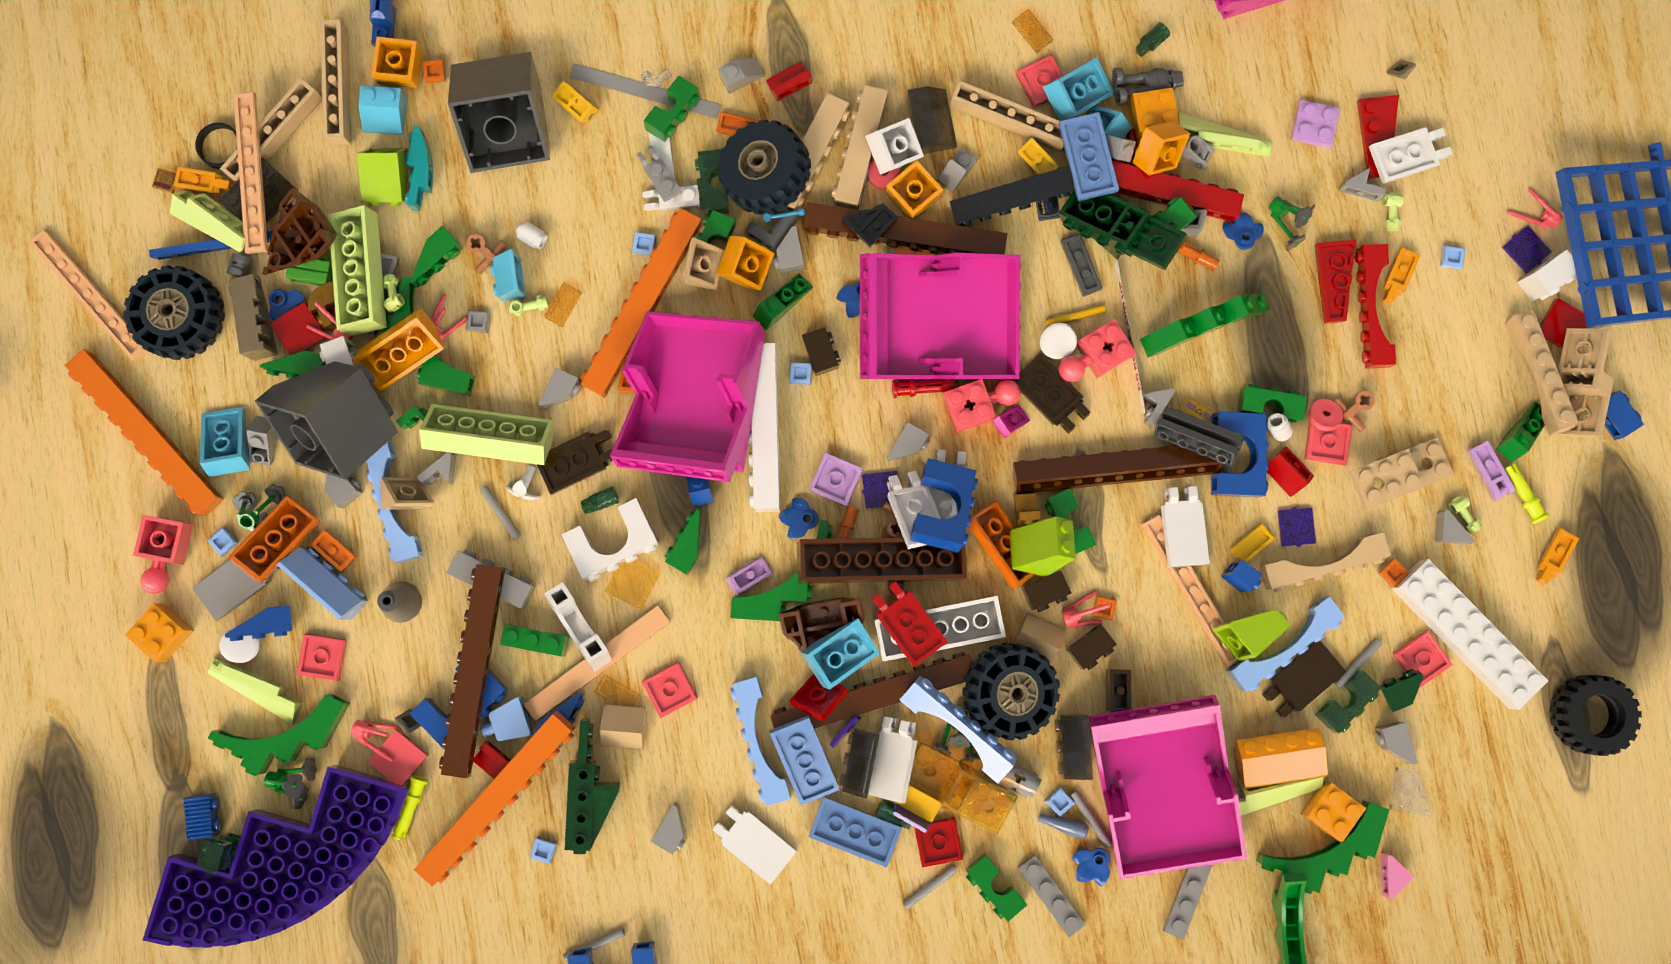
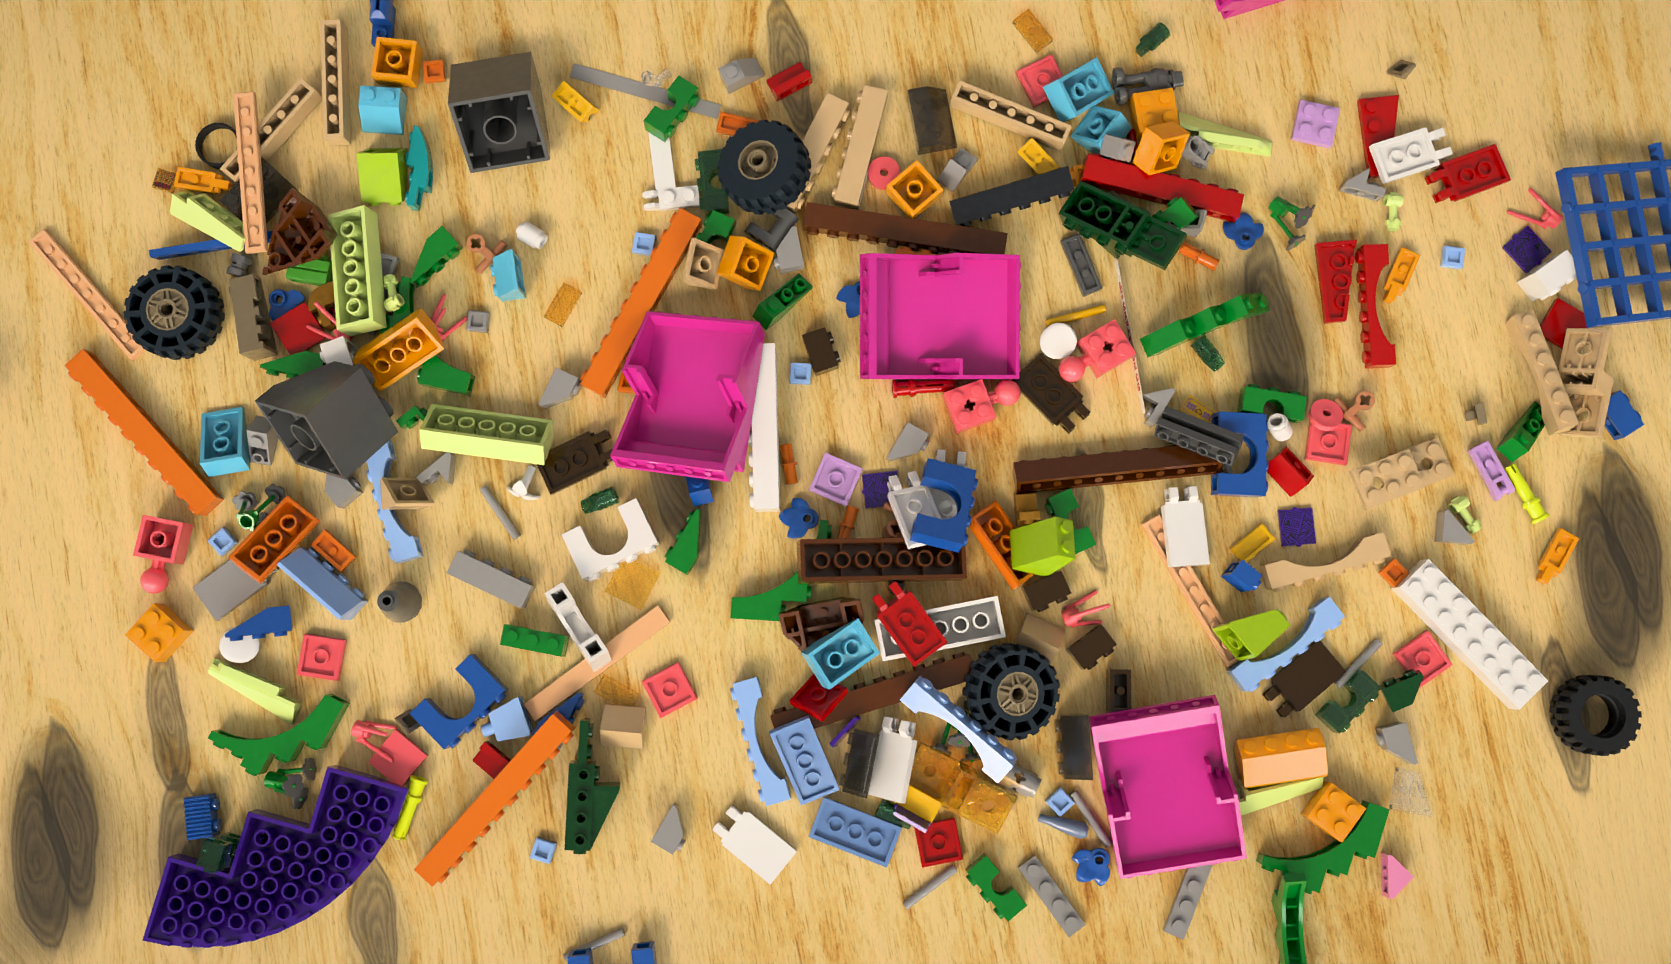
(472, 671): reddish brown brick -> none
(519, 308): yellowish green bar -> none
(660, 175): light grey hinge -> none
(748, 576): lavender slope -> none
(767, 217): dark azure hinge -> none
(788, 464): none -> orange axle
(871, 223): black wing -> none
(894, 146): white brick -> none
(1011, 421): dark pink slope -> none
(1048, 210): sticker -> none
(1088, 156): medium blue plate -> none
(1107, 613): orange tile -> none
(1208, 353): none -> clear green hinge
(1470, 174): none -> red tile
(1478, 414): none -> dark tan tile

